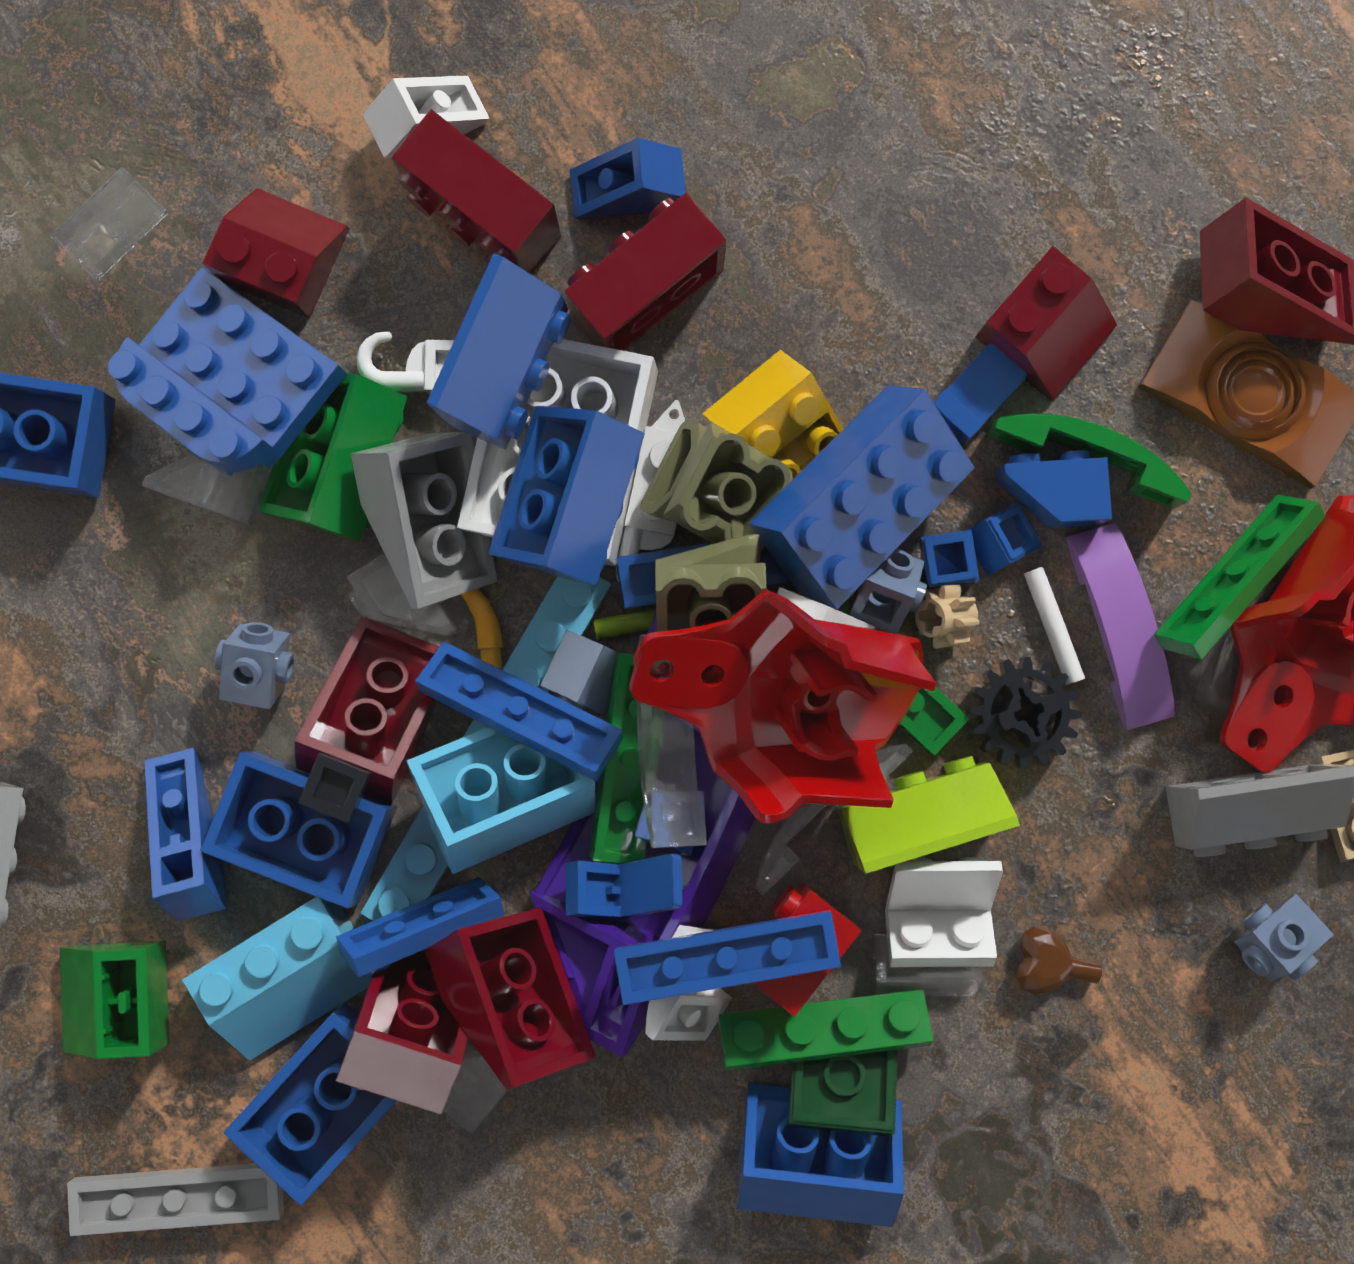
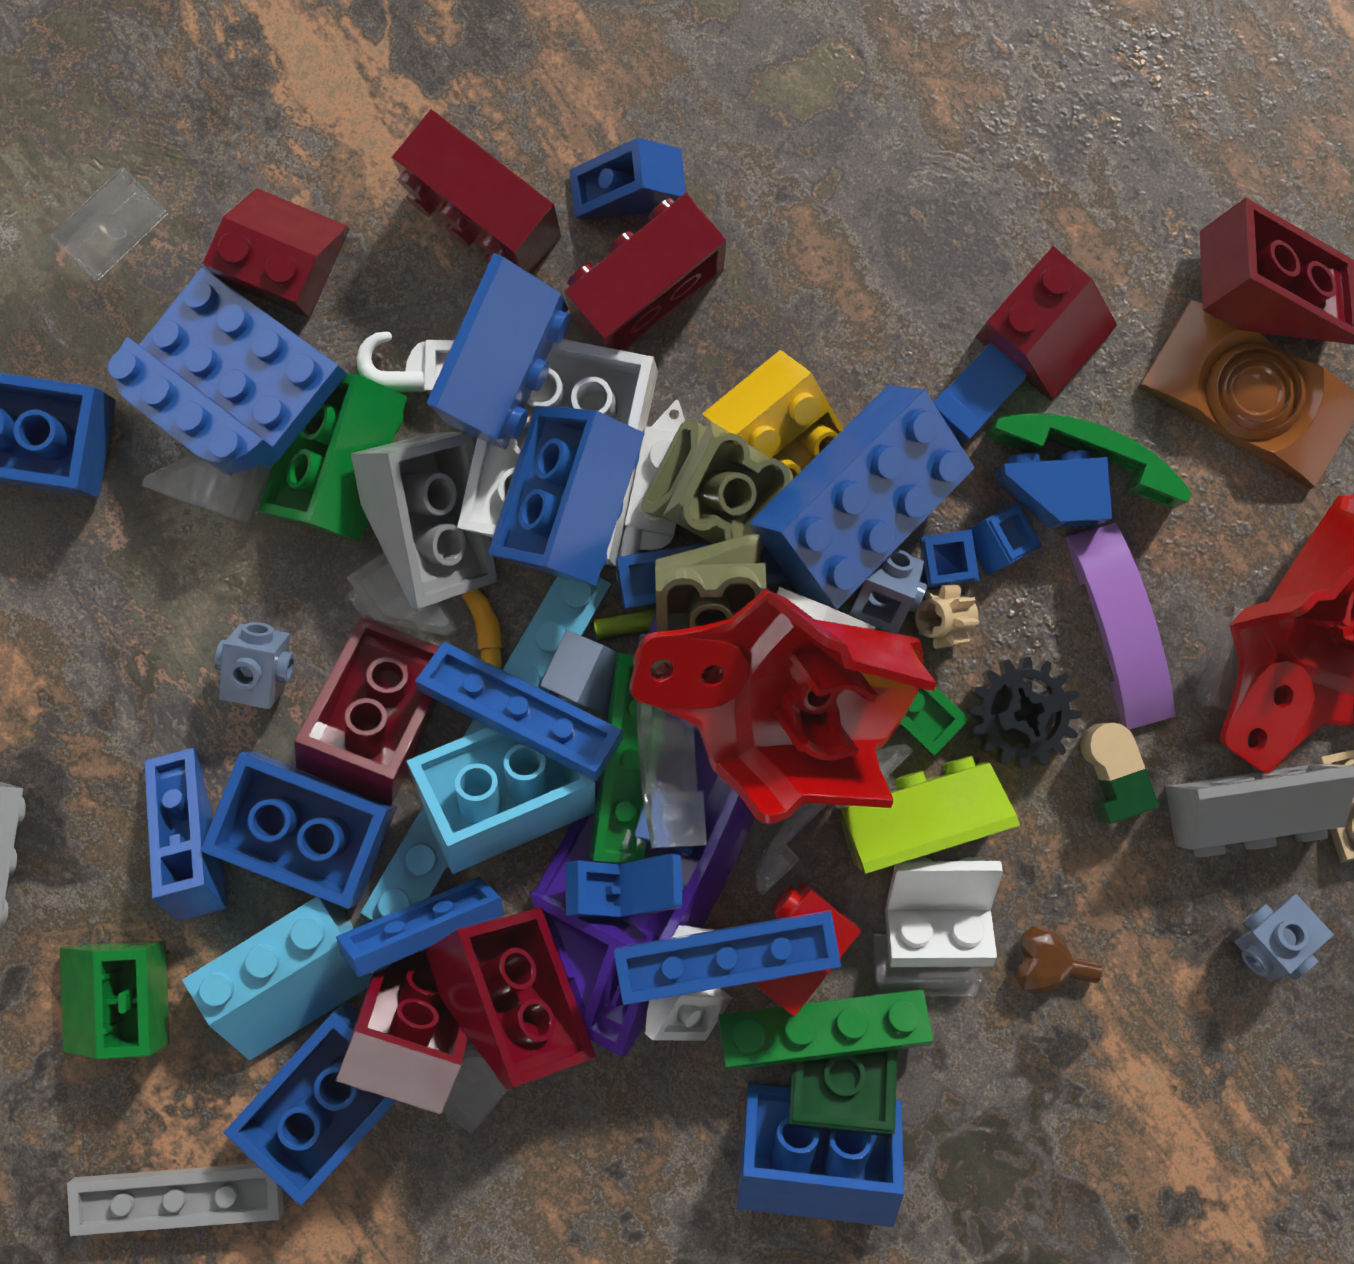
(335, 787): black plate -> none
(408, 100): white slope -> none
(1054, 625): white piece -> none
(1119, 771): none -> leg
(1239, 576): green plate -> none

